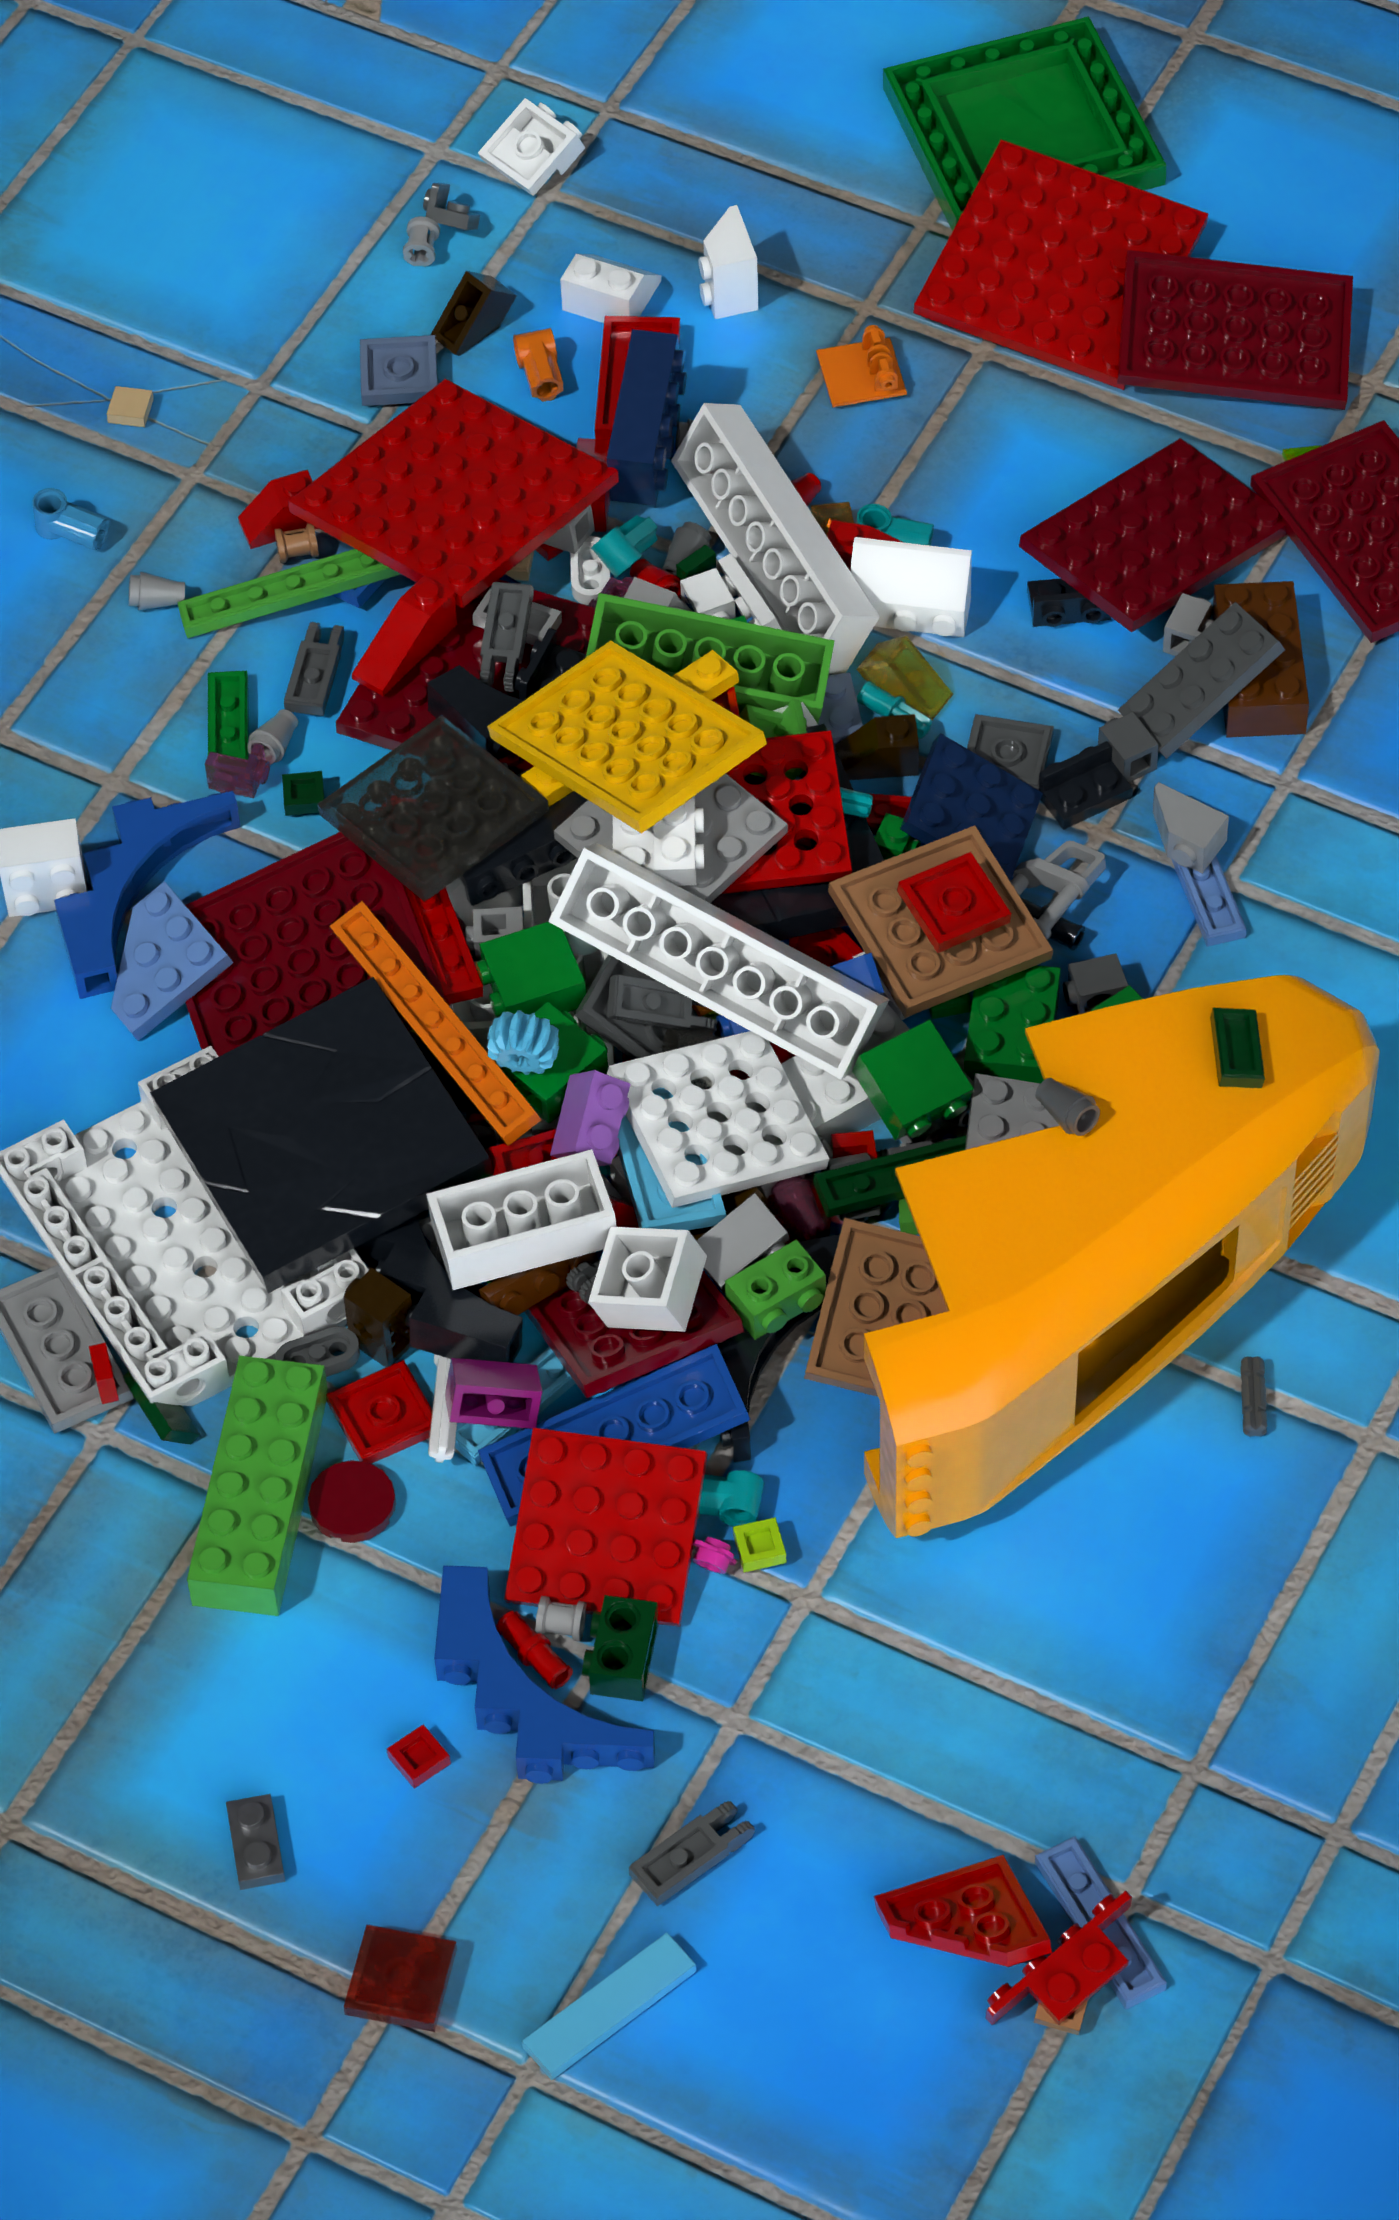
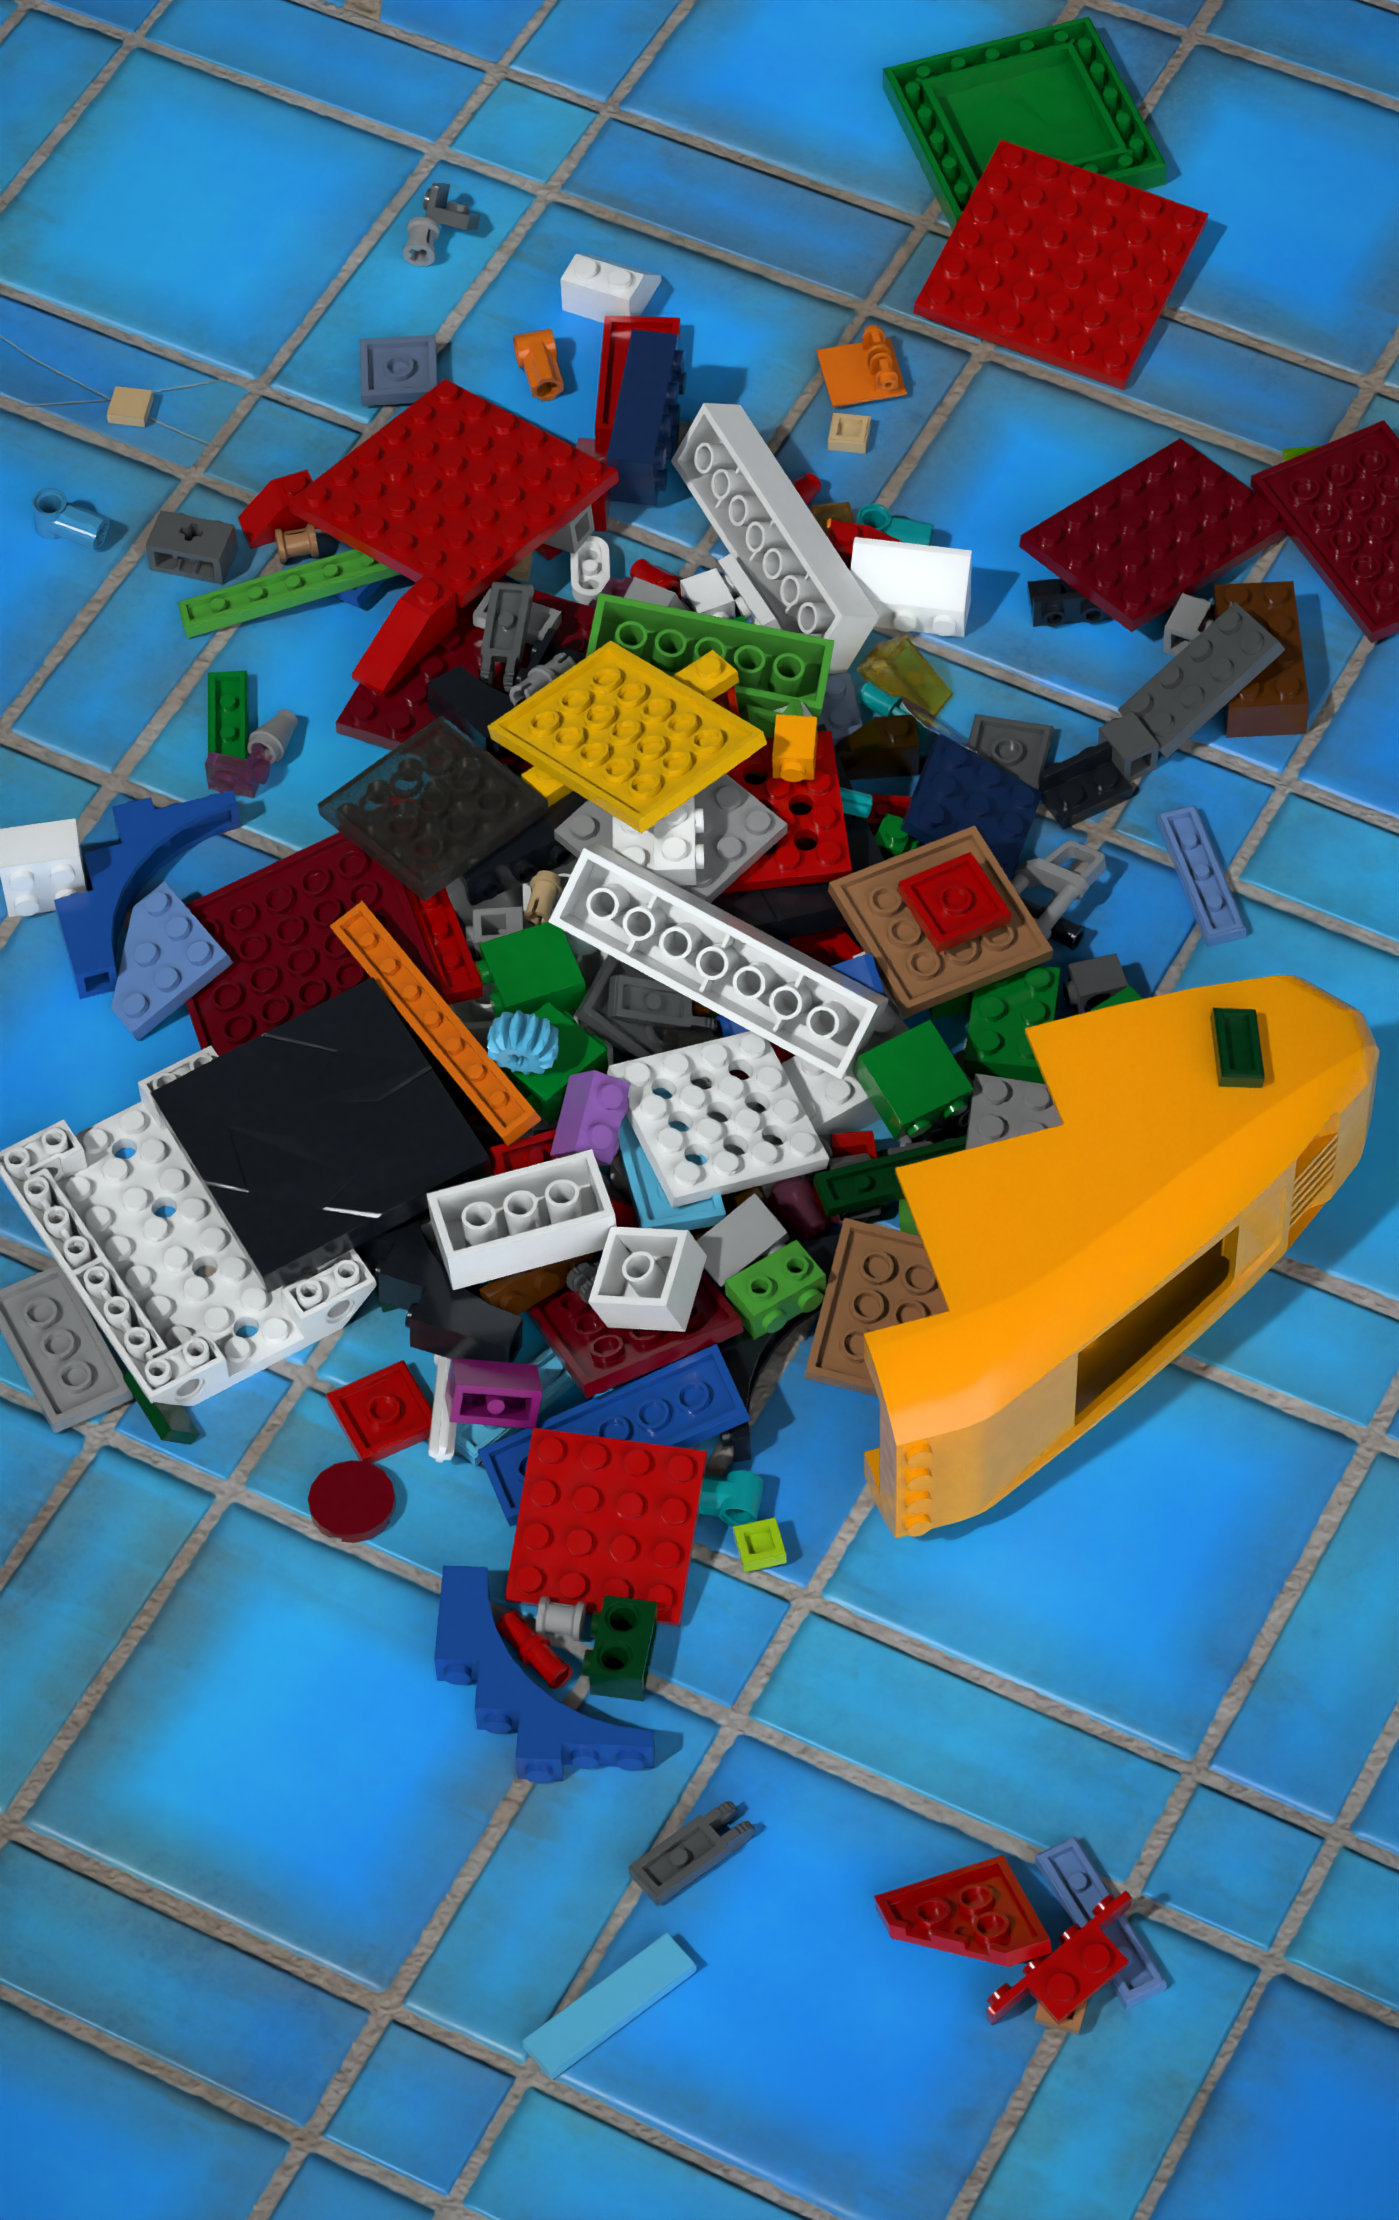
(103, 1373): red tile -> none
(152, 591): light grey cone -> none
(191, 547): none -> dark grey brick
(255, 1841): flat silver plate -> none
(258, 1486): bright green brick -> none
(302, 792): dark green plate -> none
(314, 671): dark grey hinge -> none
(320, 1346): dark grey plate -> none
(377, 1316): dark brown brick -> none
(400, 1978): clear red plate -> none
(418, 1756): red tile -> none
(473, 312): dark brown slope -> none
(532, 146): white plate -> none
(540, 677): none -> light grey pin
(545, 888): none -> tan pin
(626, 544): teal piece -> none
(685, 542): dark grey cone -> none
(696, 563): dark green tile -> none
(713, 1555): dark pink plate -> none
(729, 268): white slope -> none
(794, 747): none -> light orange brick
(849, 433): none -> tan tile
(933, 724): none -> sticker
(1069, 1107): dark grey cone -> none
(1188, 828): light grey slope -> none
(1235, 330): dark red plate -> none
(1253, 1396): dark grey axle -> none

